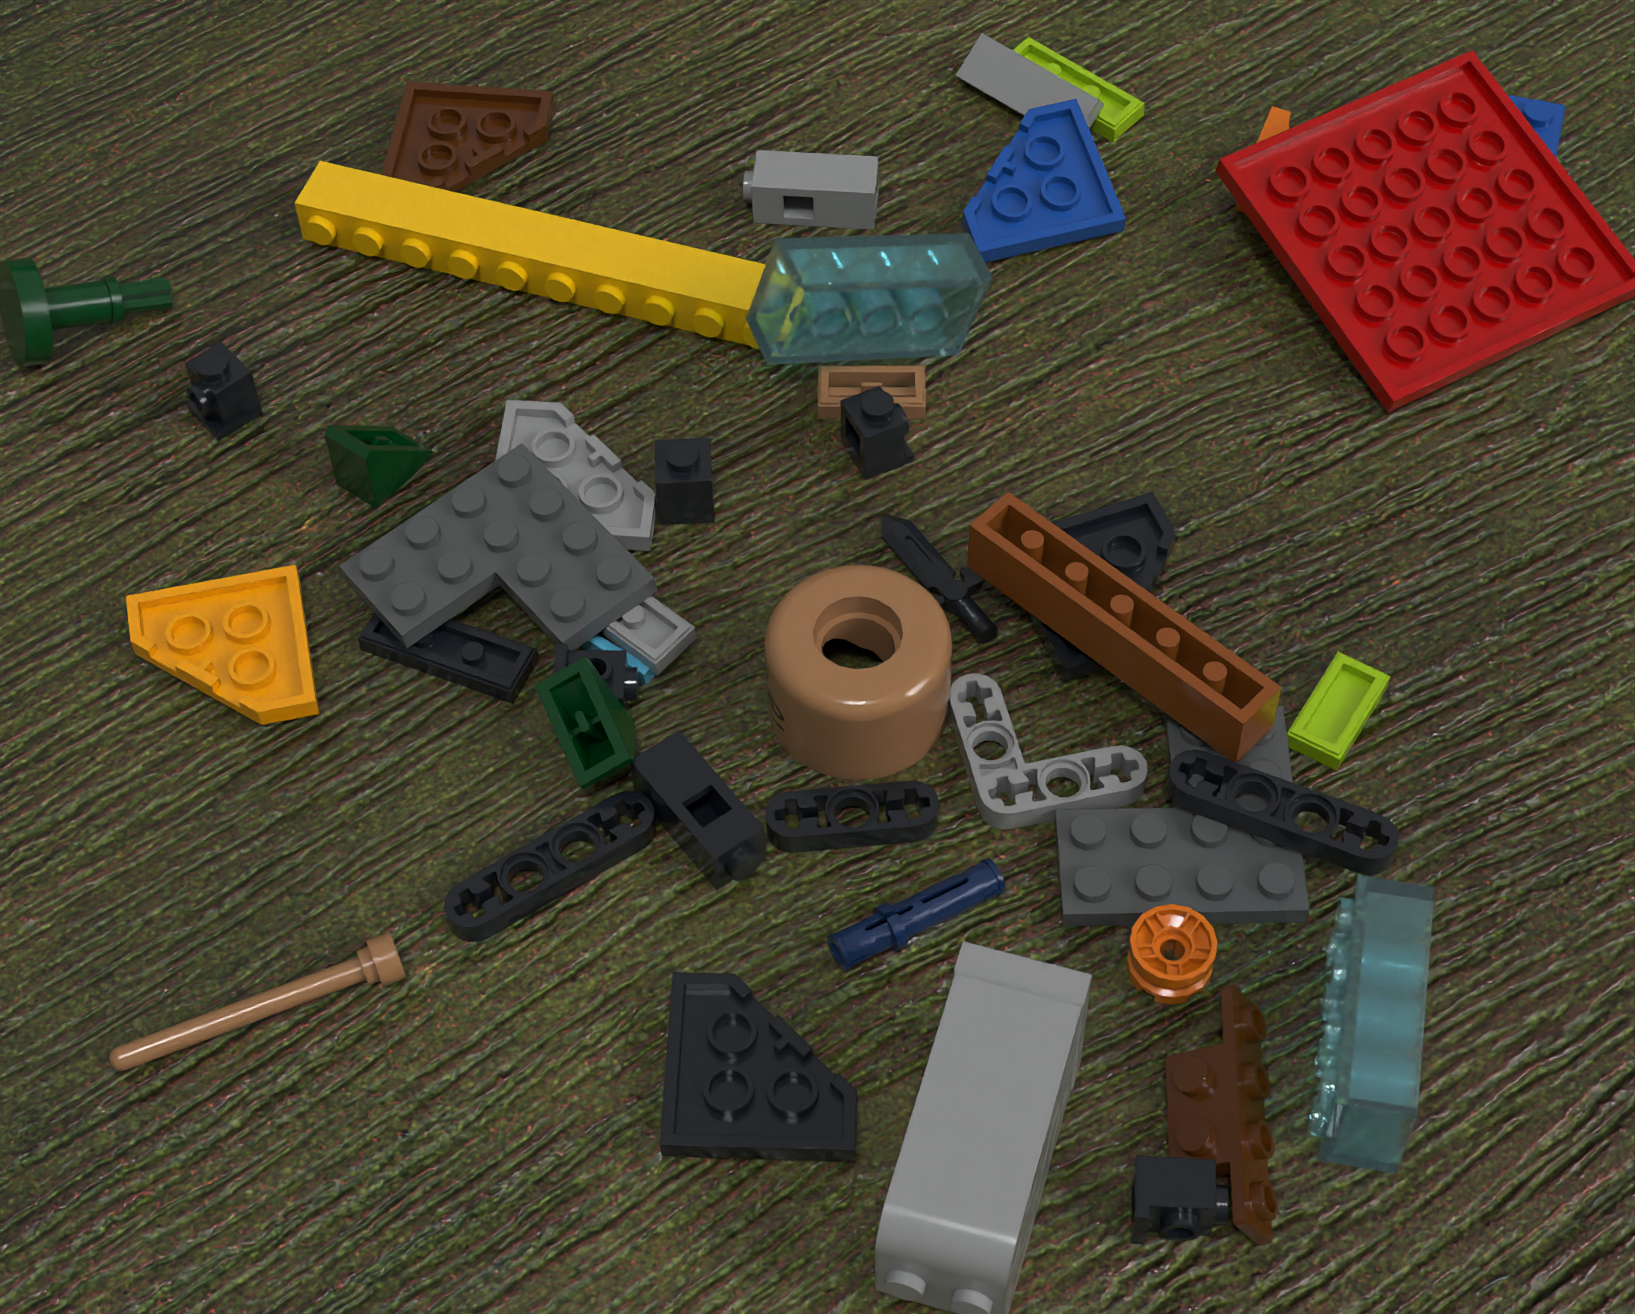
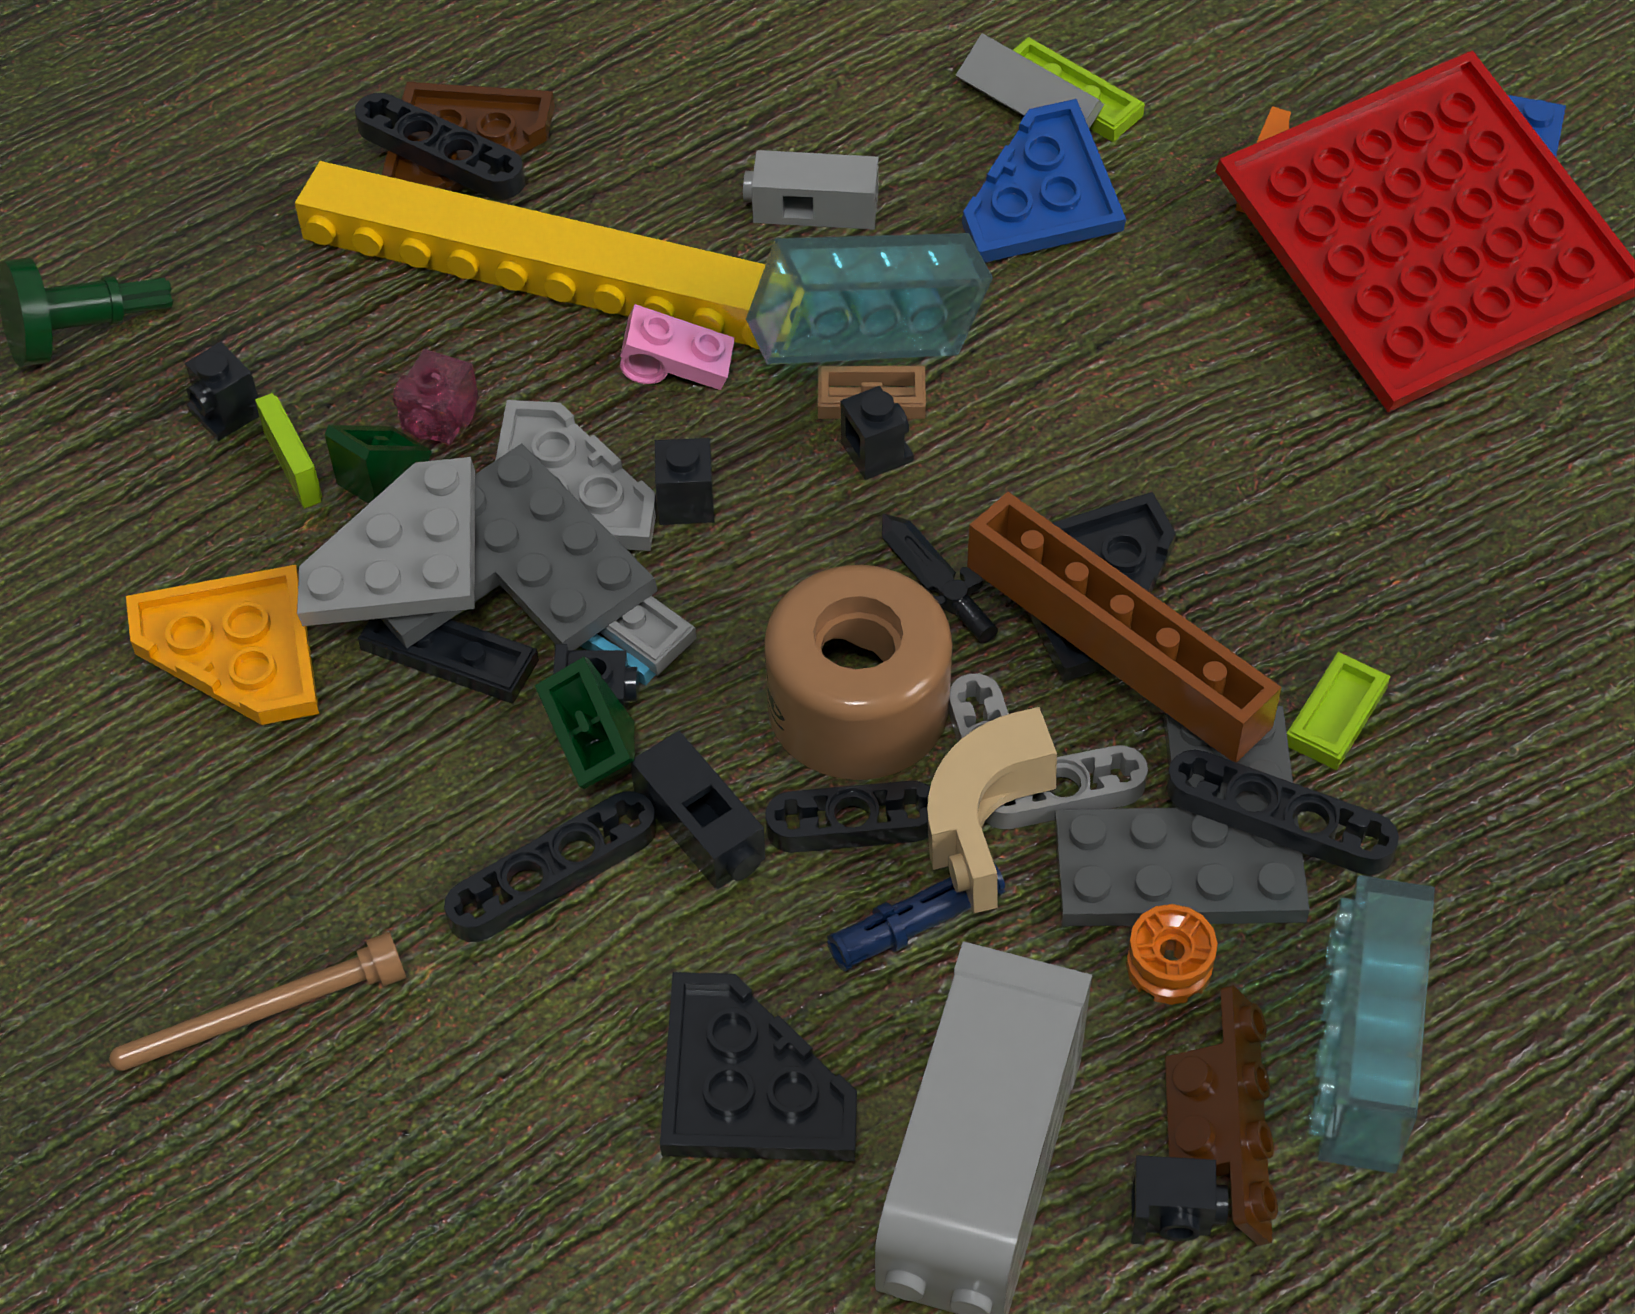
(289, 450): none -> lime tile
(400, 553): none -> light grey plate
(433, 152): none -> black beam
(436, 397): none -> clear pink brick
(665, 345): none -> bright pink plate
(977, 776): none -> tan arch

